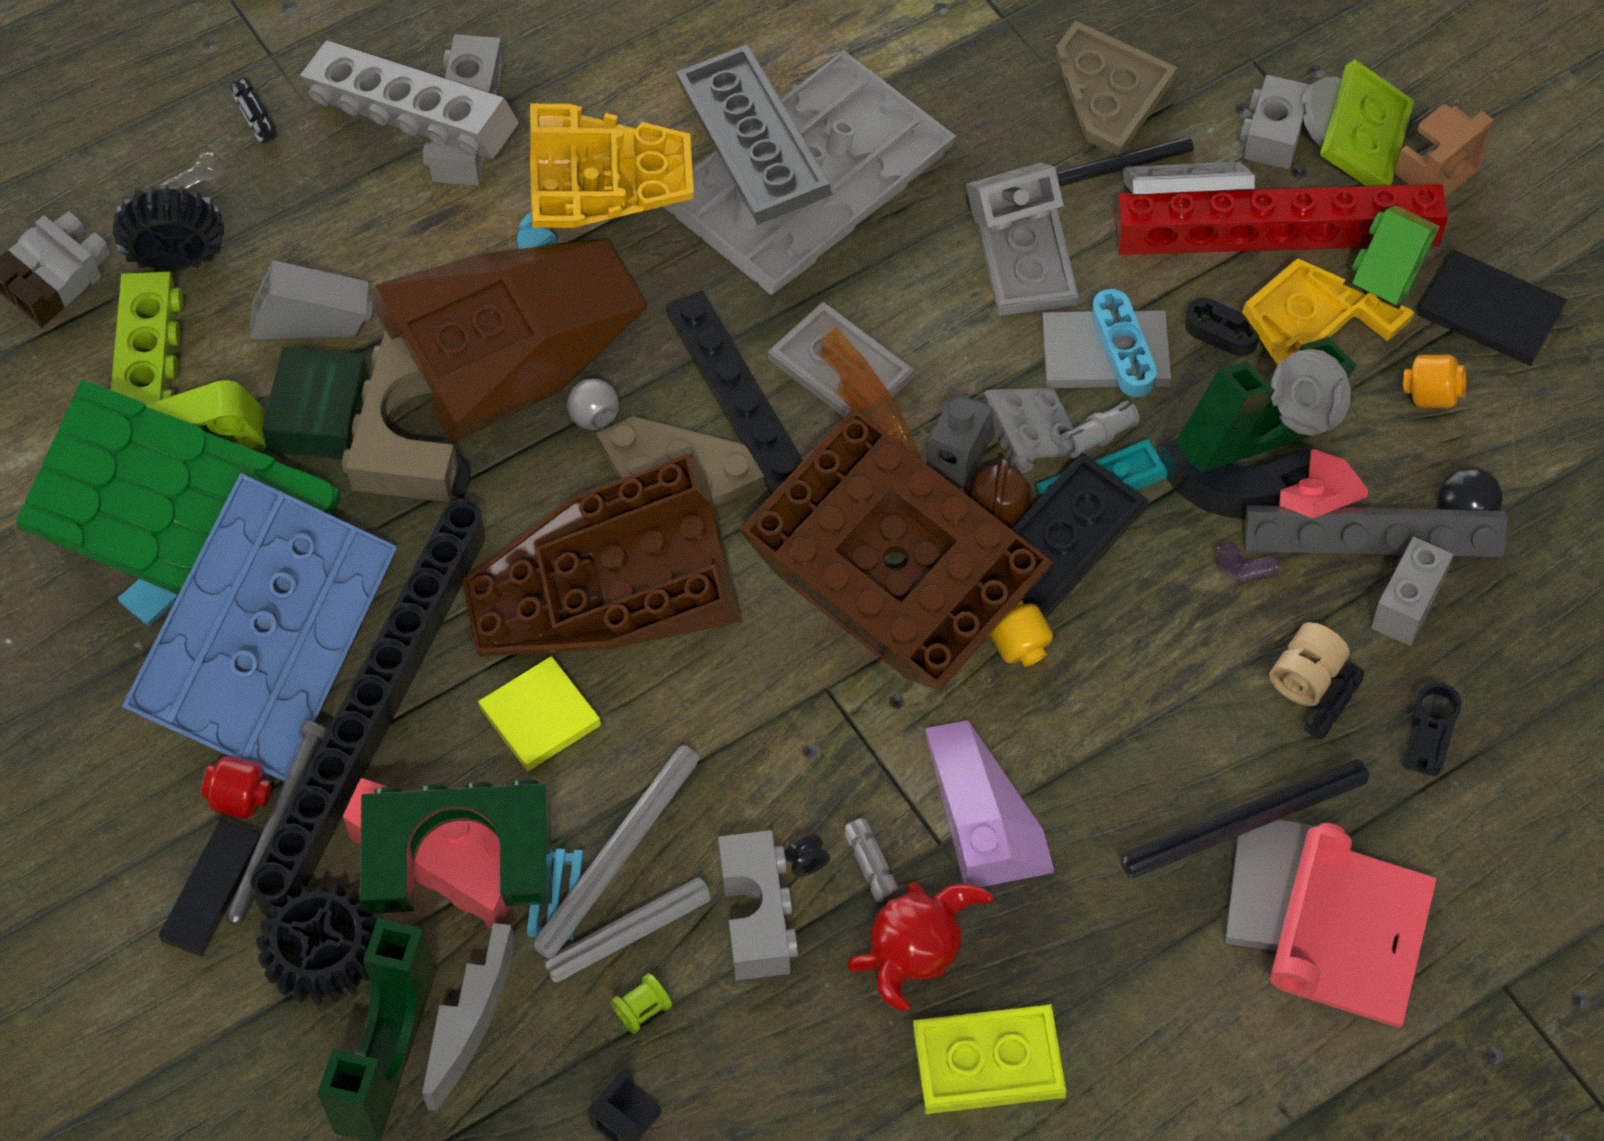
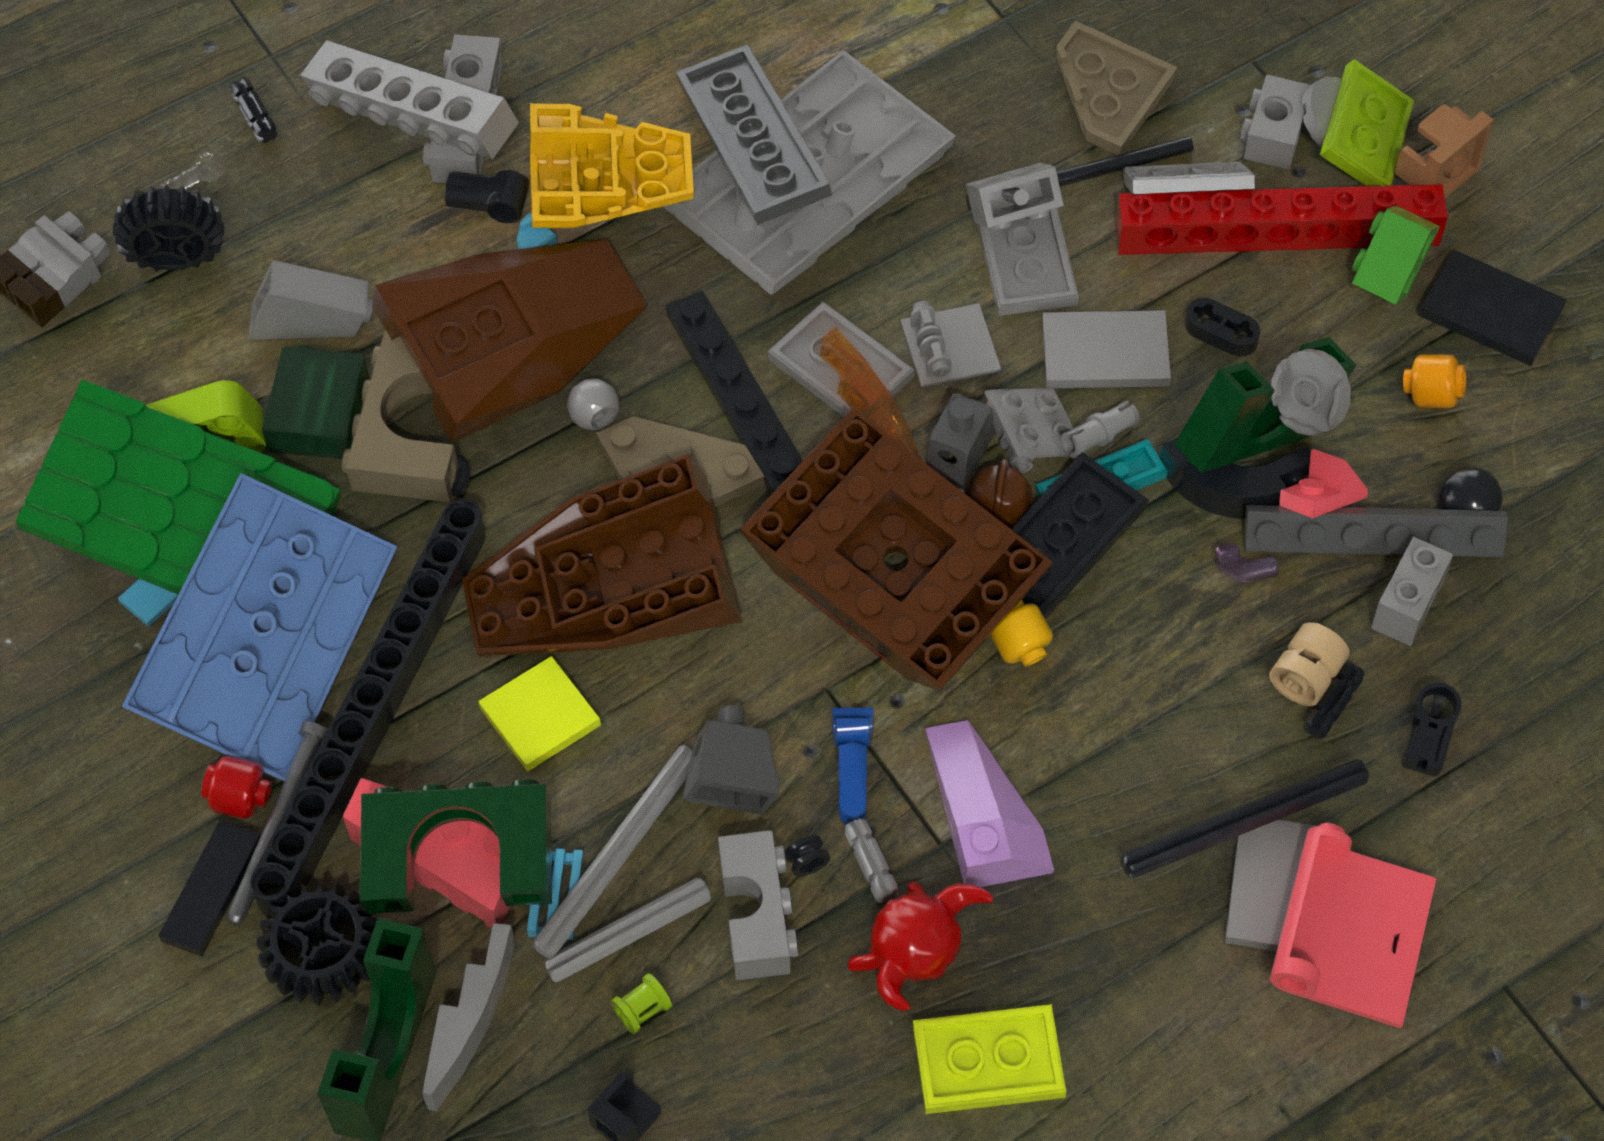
(146, 324): lime brick -> none
(498, 195): none -> black piece
(732, 765): none -> dark grey torso
(852, 734): none -> blue piece
(949, 343): none -> light grey hinge
(1119, 358): medium azure beam -> none
(1312, 305): yellow wing -> none

